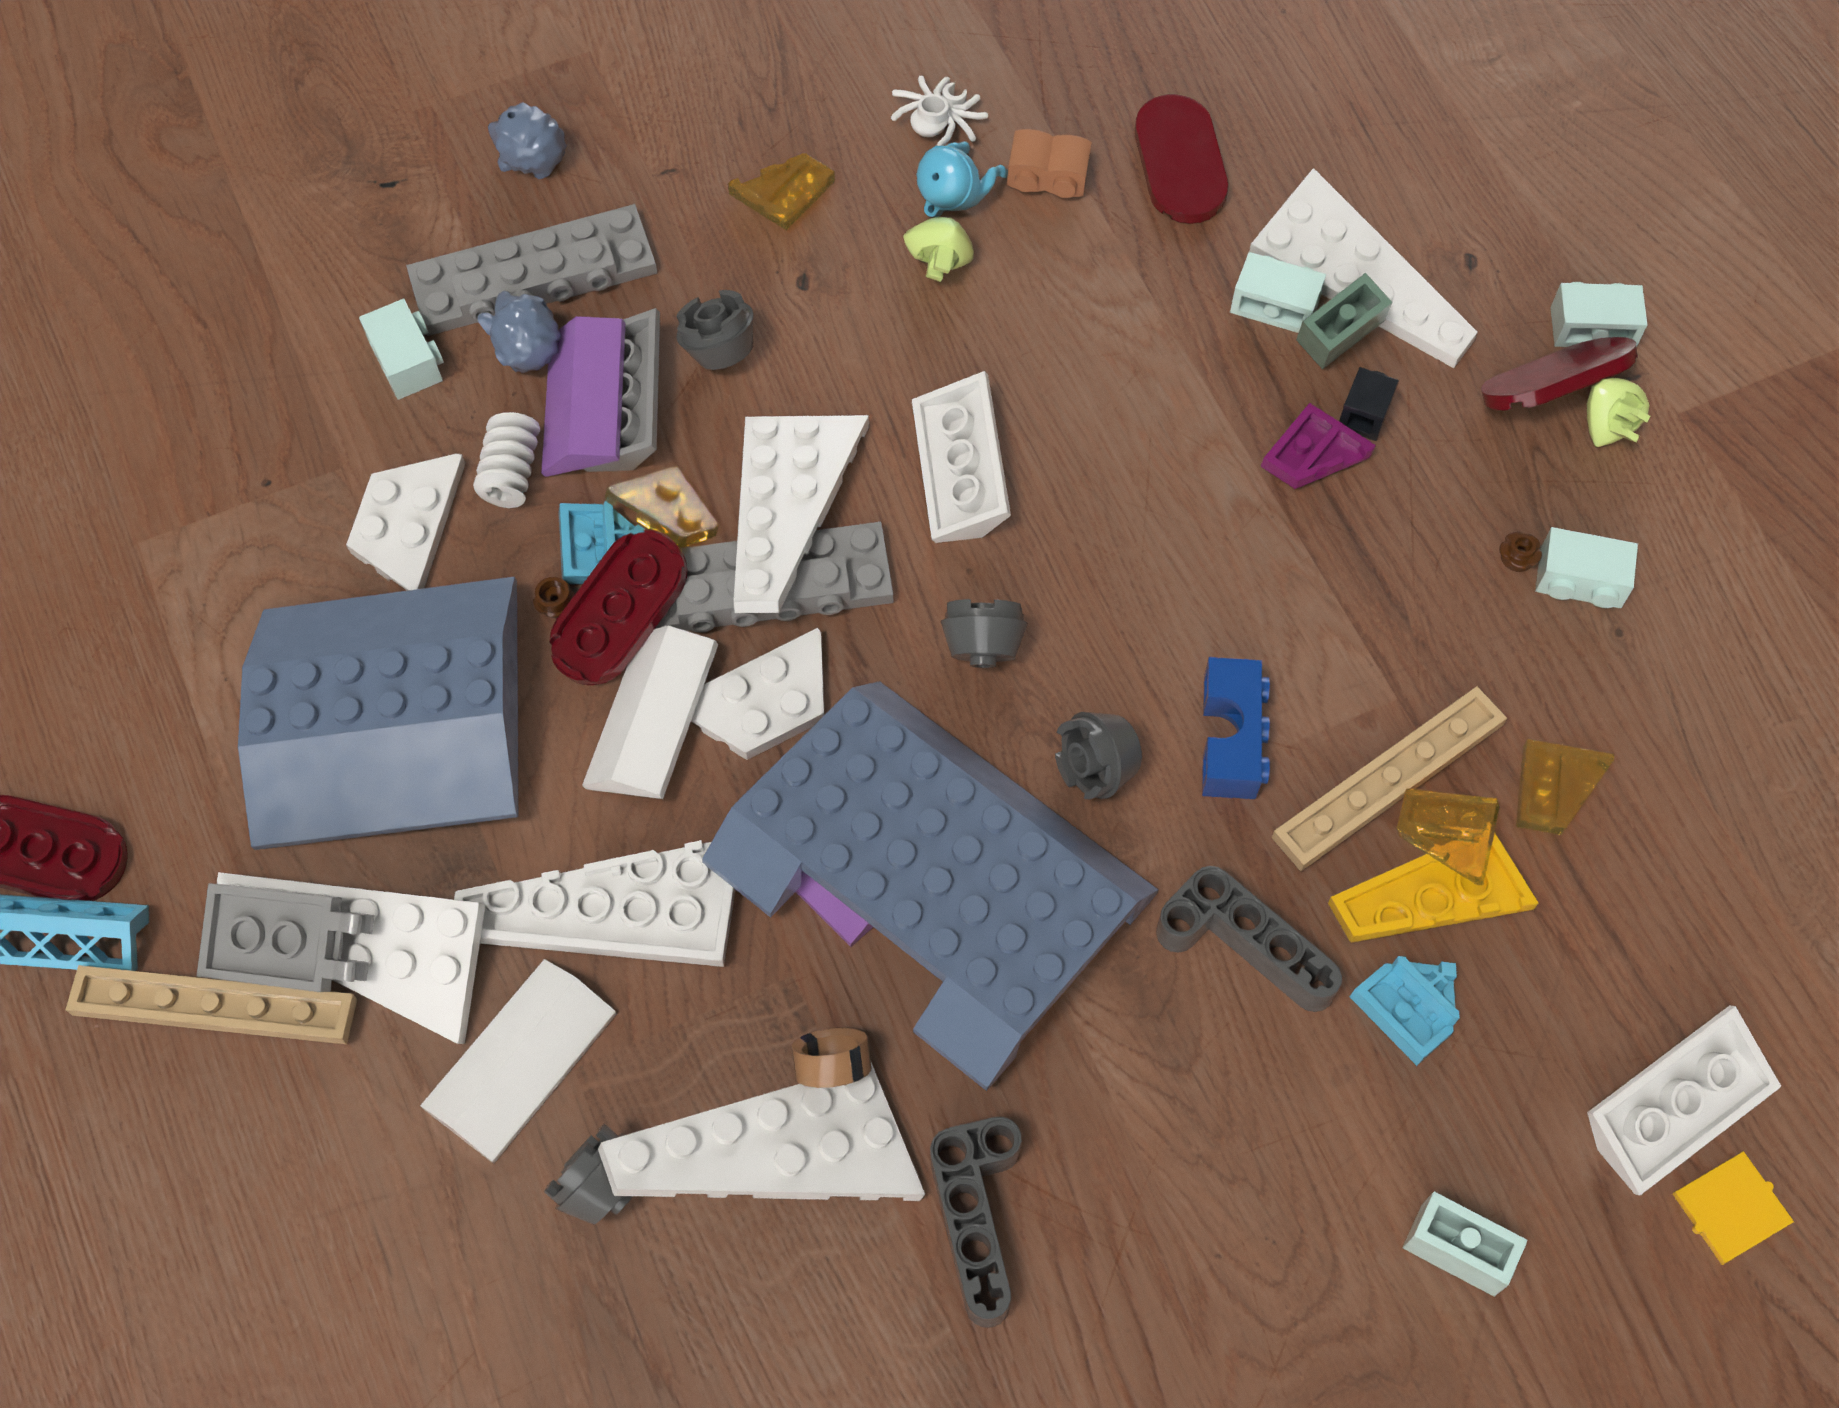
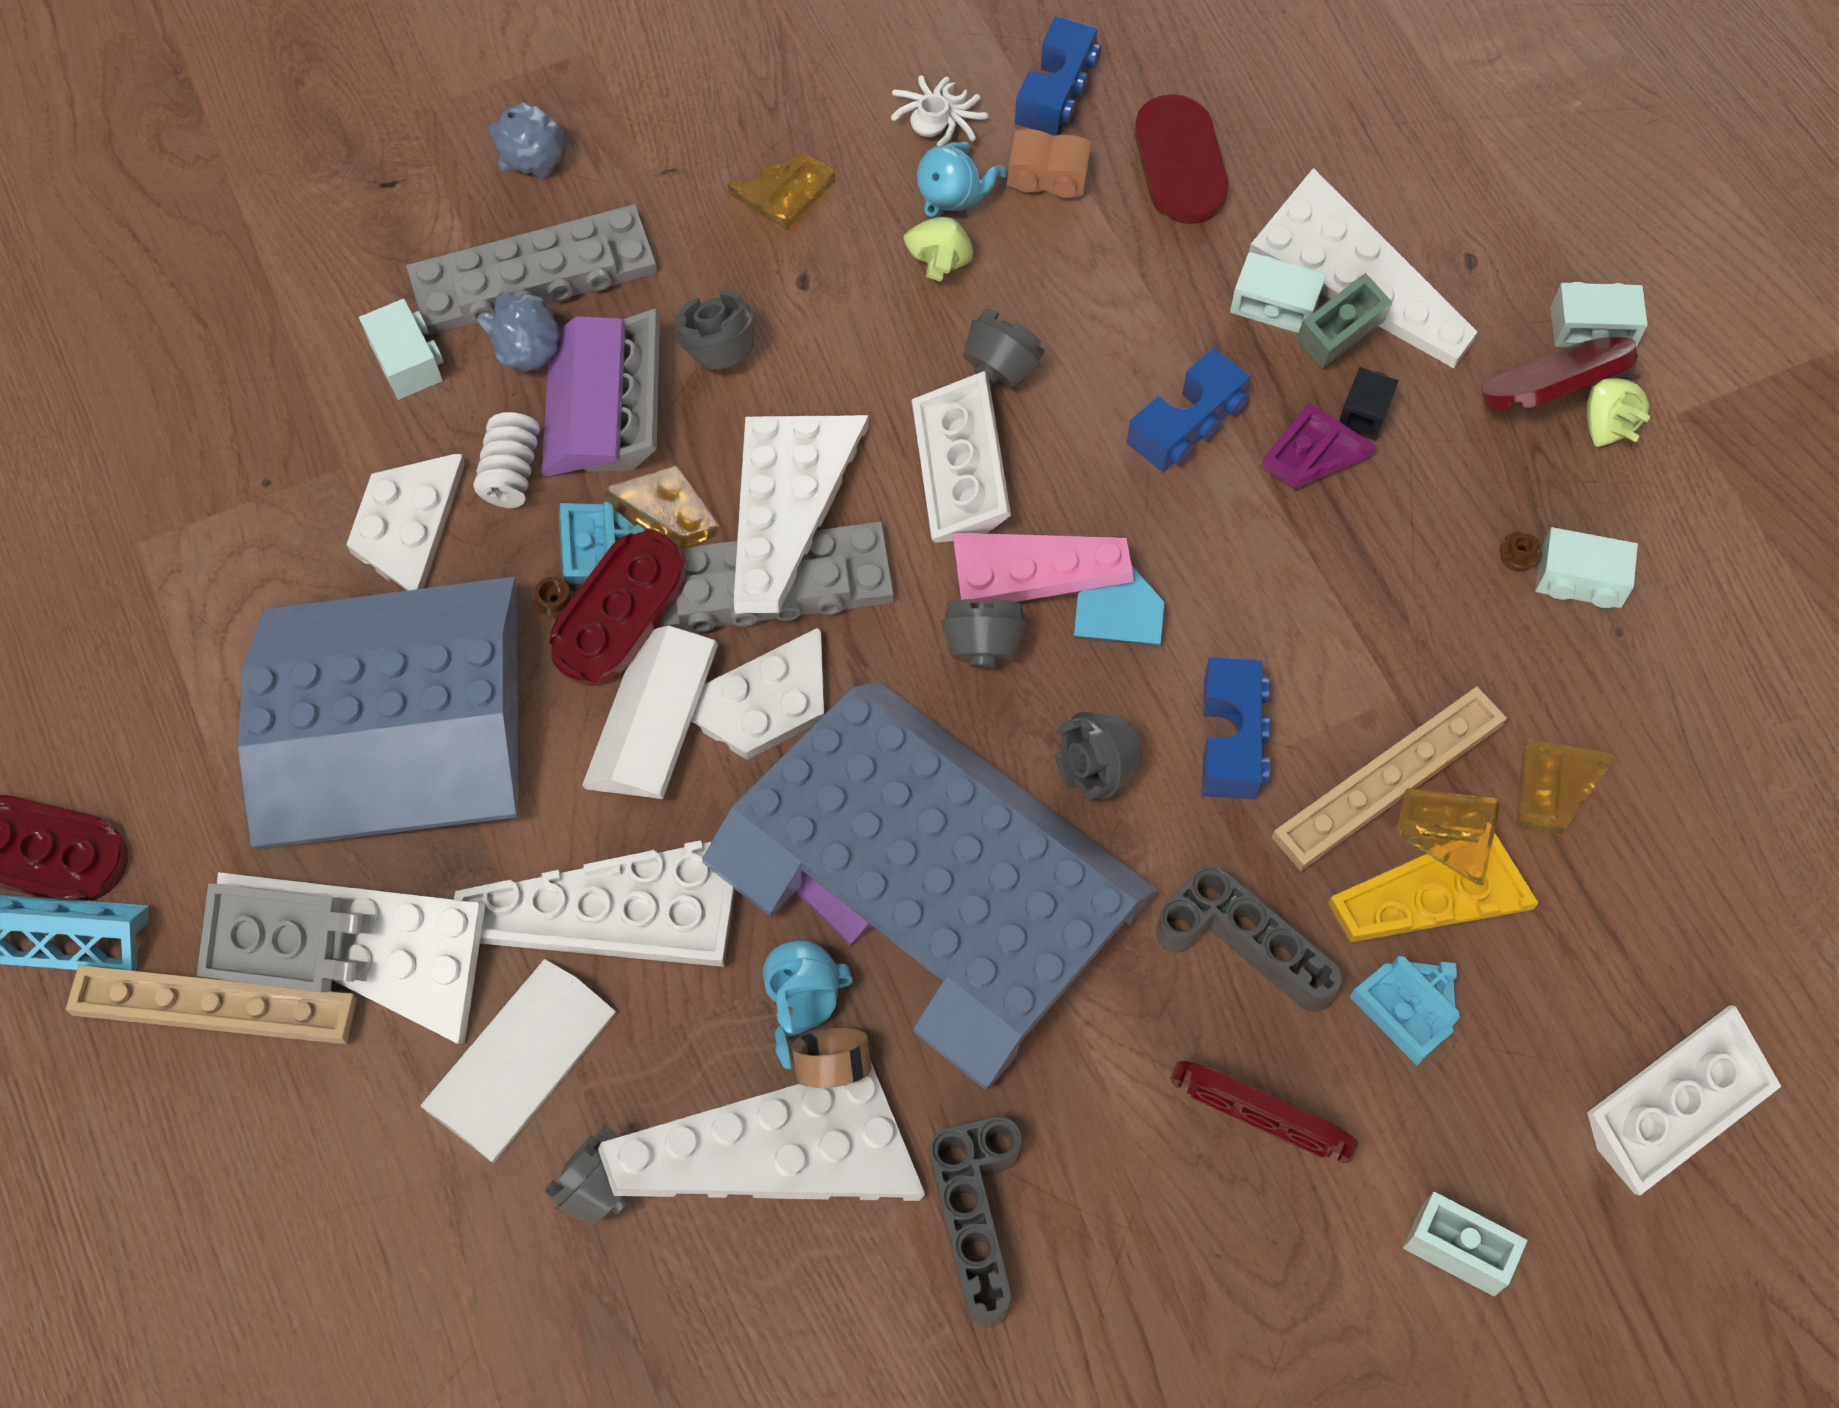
(808, 981): none -> medium azure hair
(1002, 349): none -> dark grey cone
(1037, 565): none -> bright pink wing
(1049, 99): none -> blue arch
(1121, 613): none -> medium azure slope
(1169, 433): none -> blue arch
(1264, 1112): none -> dark red tile
(1733, 1208): yellow piece -> none

